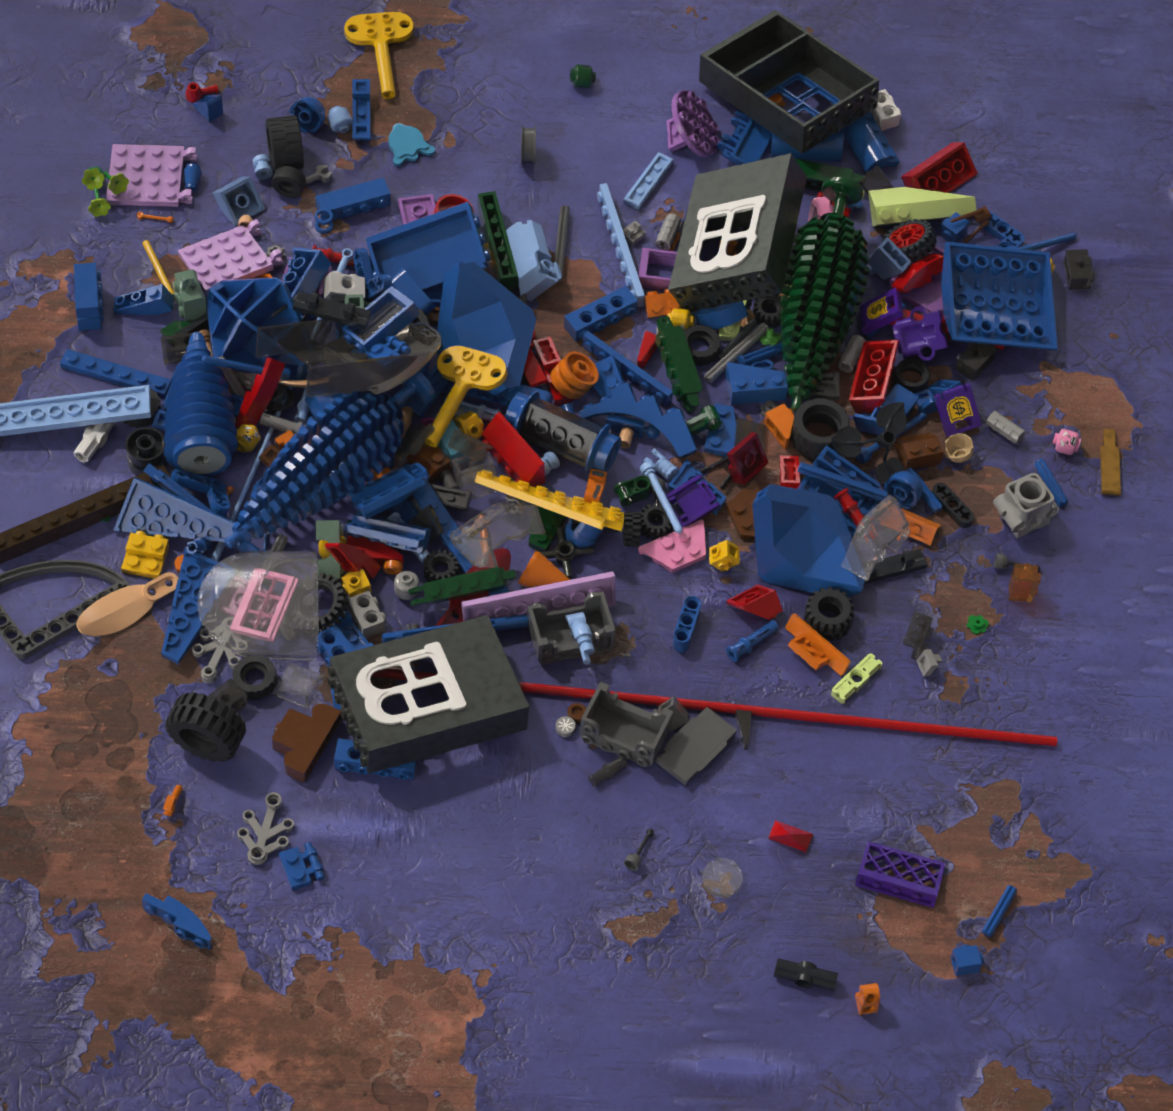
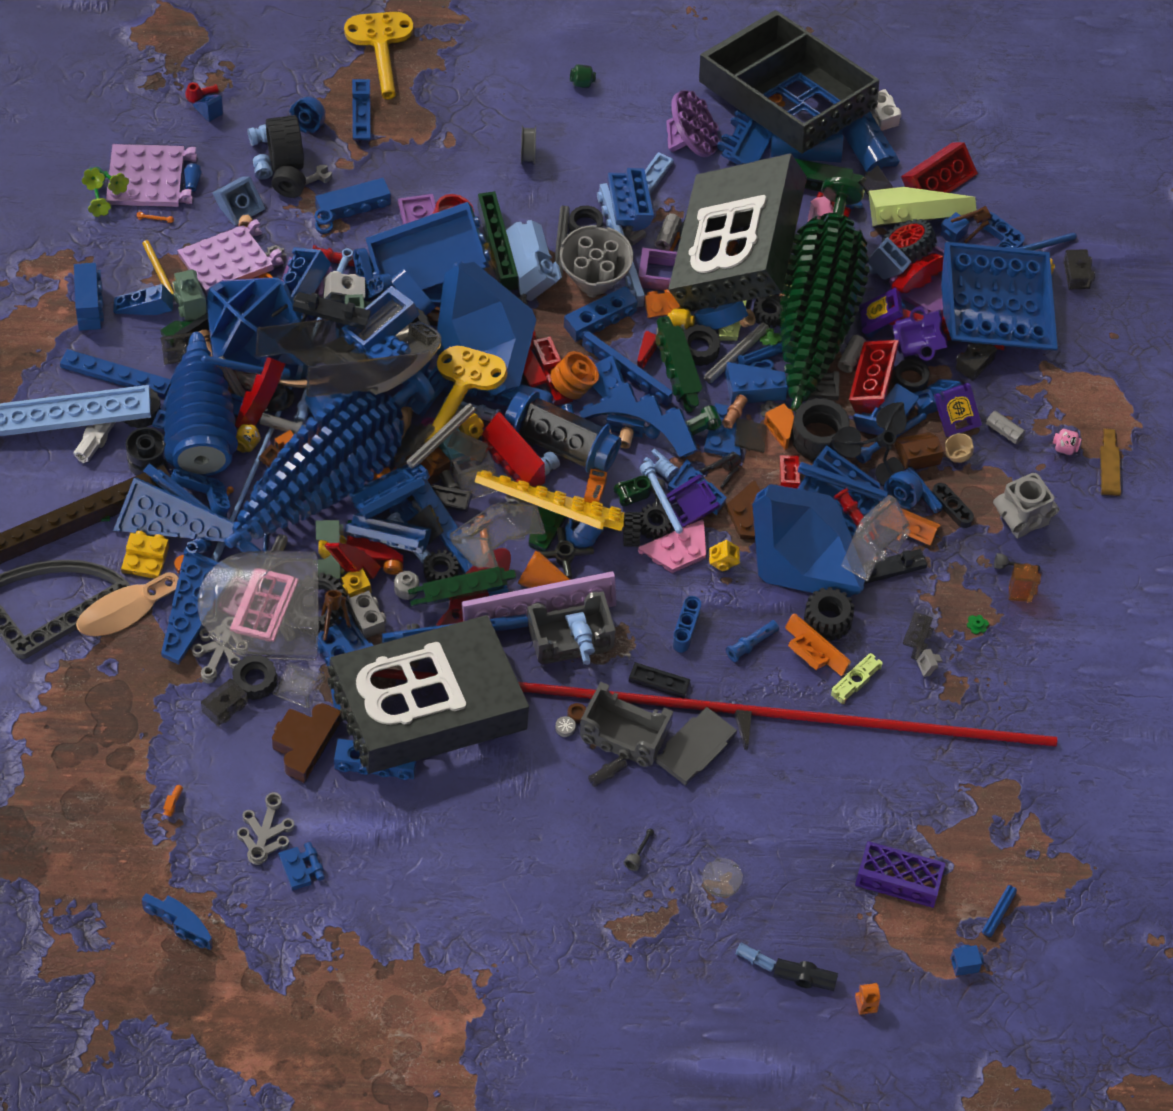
(205, 726): black tyre -> none
(257, 135): none -> light blue wheel
(333, 601): none -> reddish brown plant
(339, 119): light blue head -> none
(407, 143): dark azure tile -> none
(440, 436): none -> light grey axle
(583, 212): none -> black tyre
(596, 258): none -> light grey cone
(631, 198): none -> blue brick
(659, 680): none -> black tile
(680, 715): dark grey panel -> none
(734, 411): none -> nougat pin
(737, 339): black bar -> none
(746, 459): dark red plate -> none
(756, 957): none -> medium blue axle
(758, 601): red slope -> none
(790, 836): red slope -> none
(1051, 482): blue axle -> none

